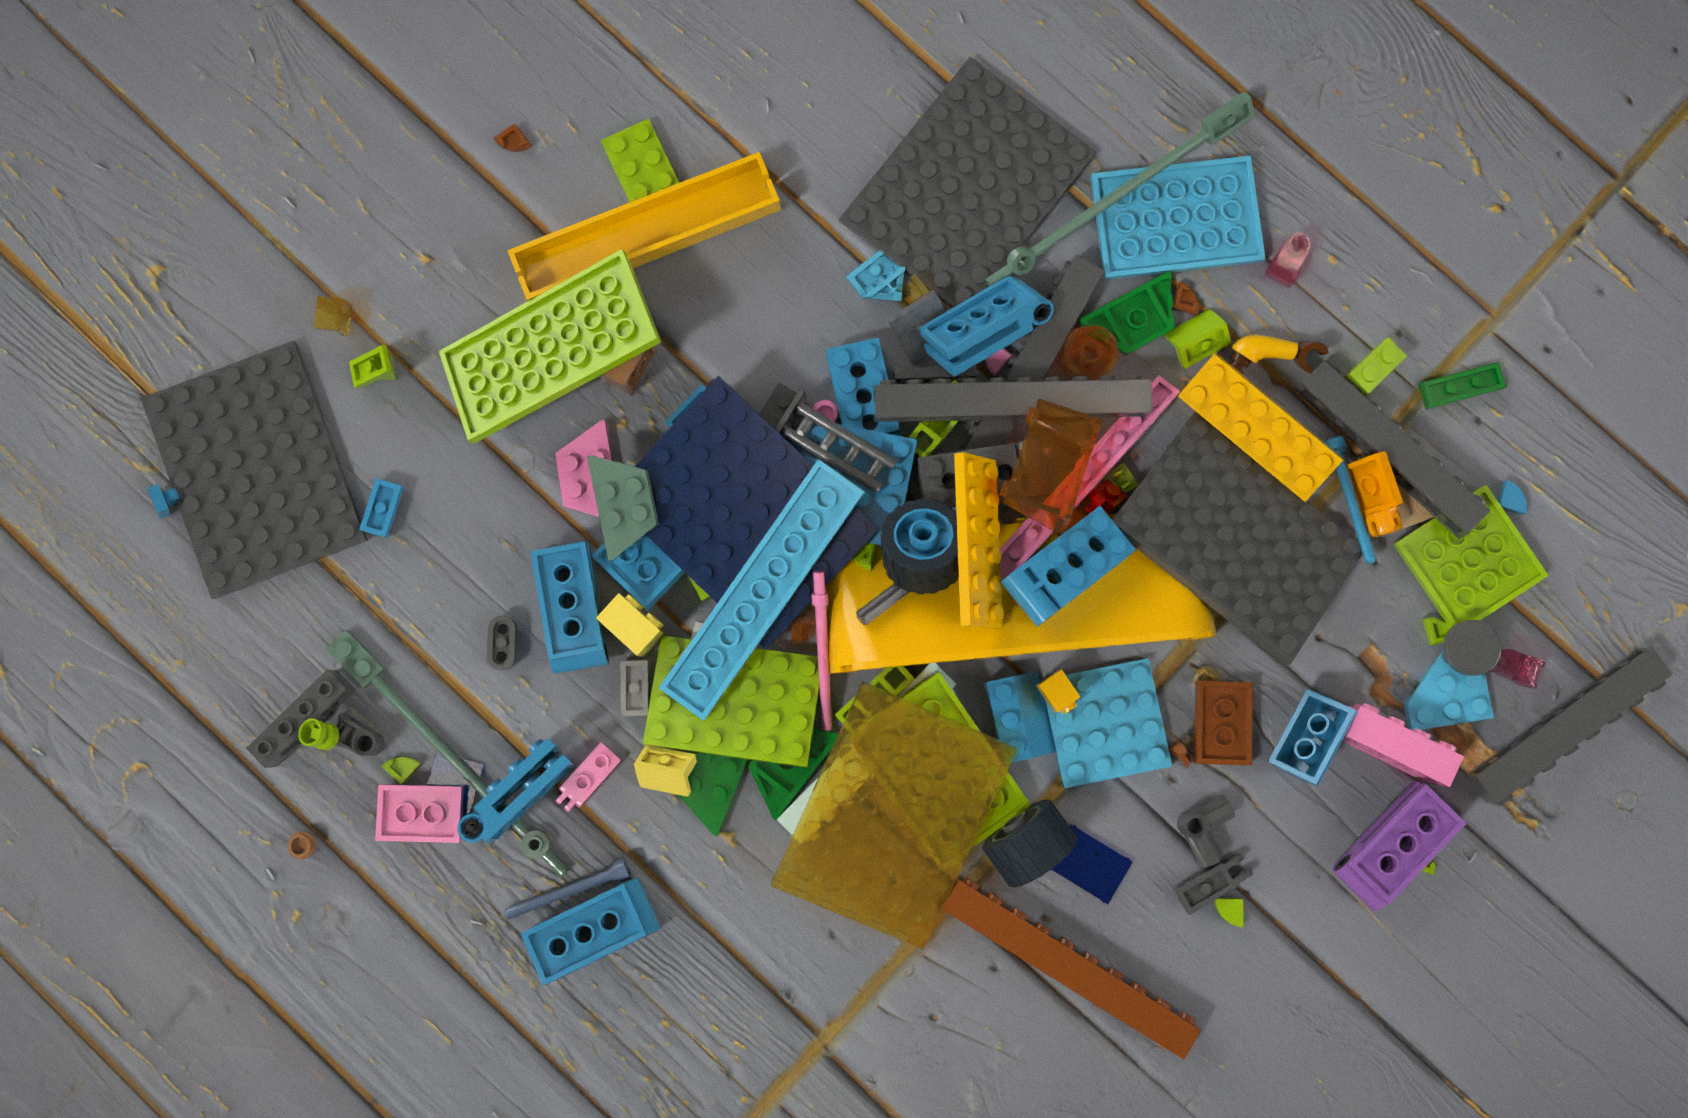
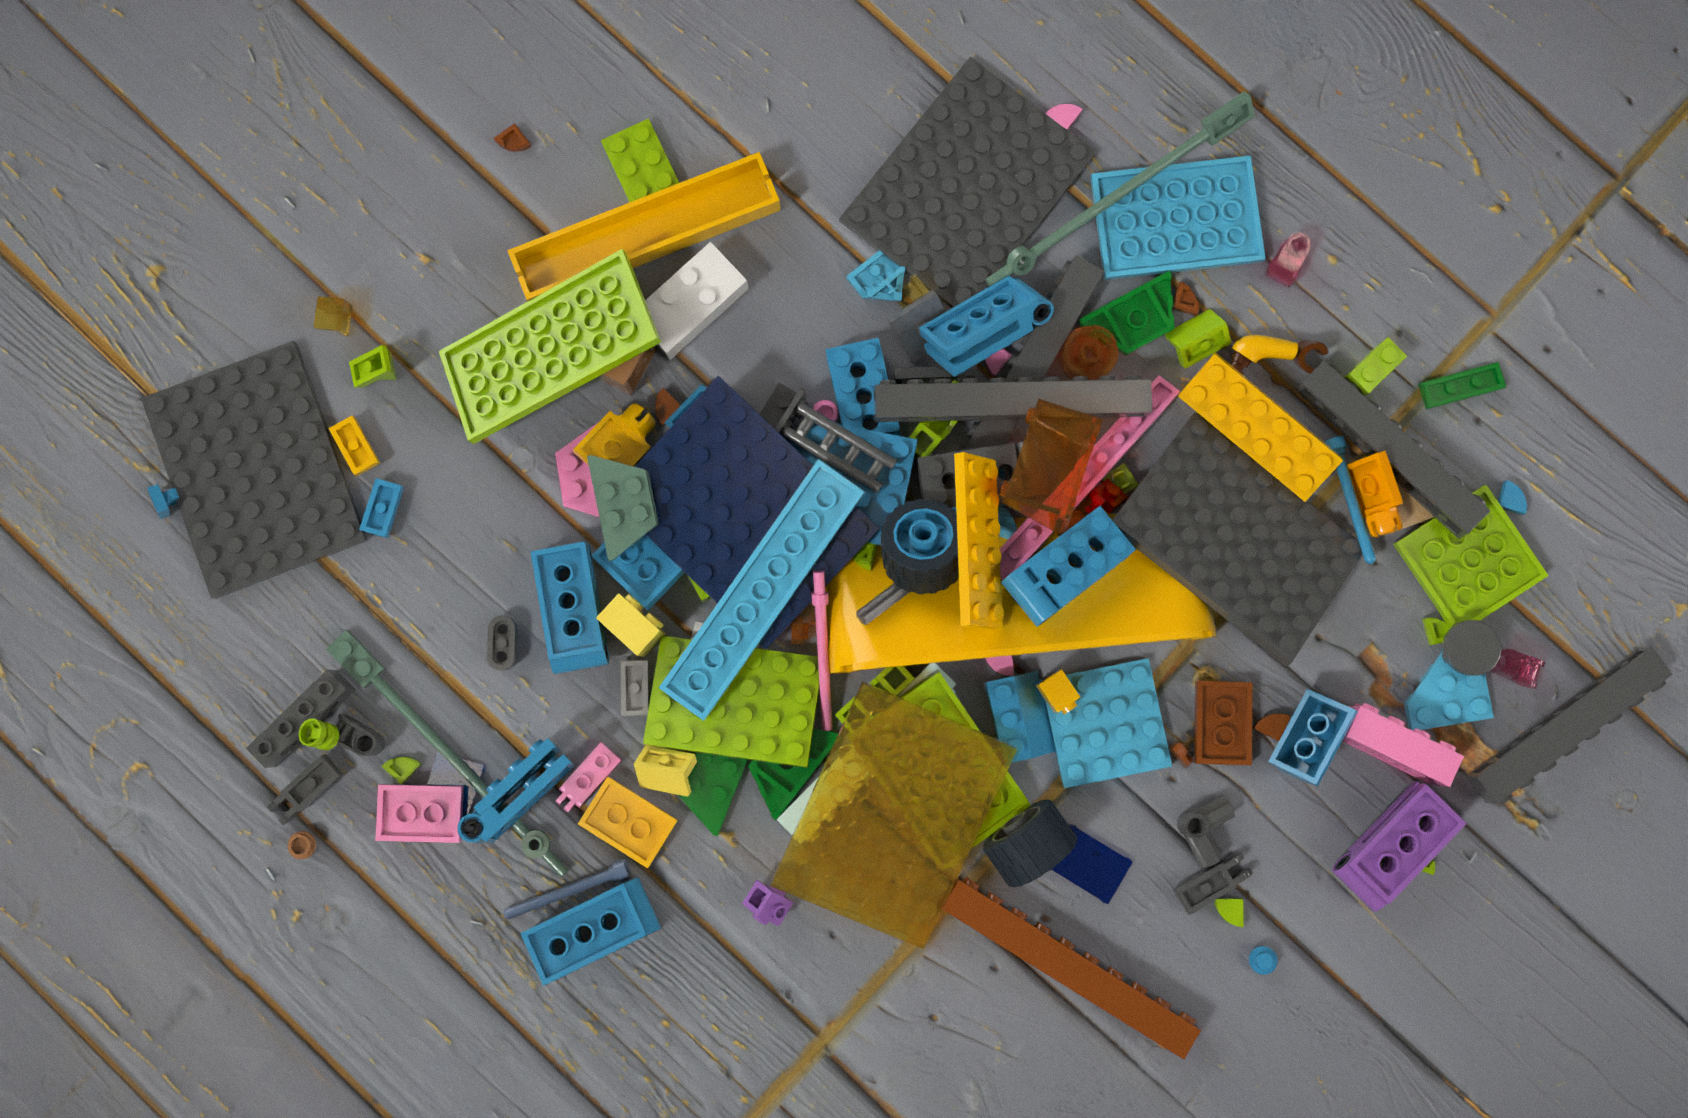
(306, 787): none -> dark grey hinge
(354, 445): none -> yellow plate
(618, 437): none -> yellow plate
(628, 822): none -> yellow plate
(665, 406): none -> dark orange tile
(694, 298): none -> white brick
(767, 903): none -> medium lavender brick
(1001, 665): none -> bright pink tile
(1006, 522): none -> medium azure tile
(1064, 114): none -> bright pink tile
(1263, 960): none -> dark azure plate
(1272, 725): none -> dark orange tile

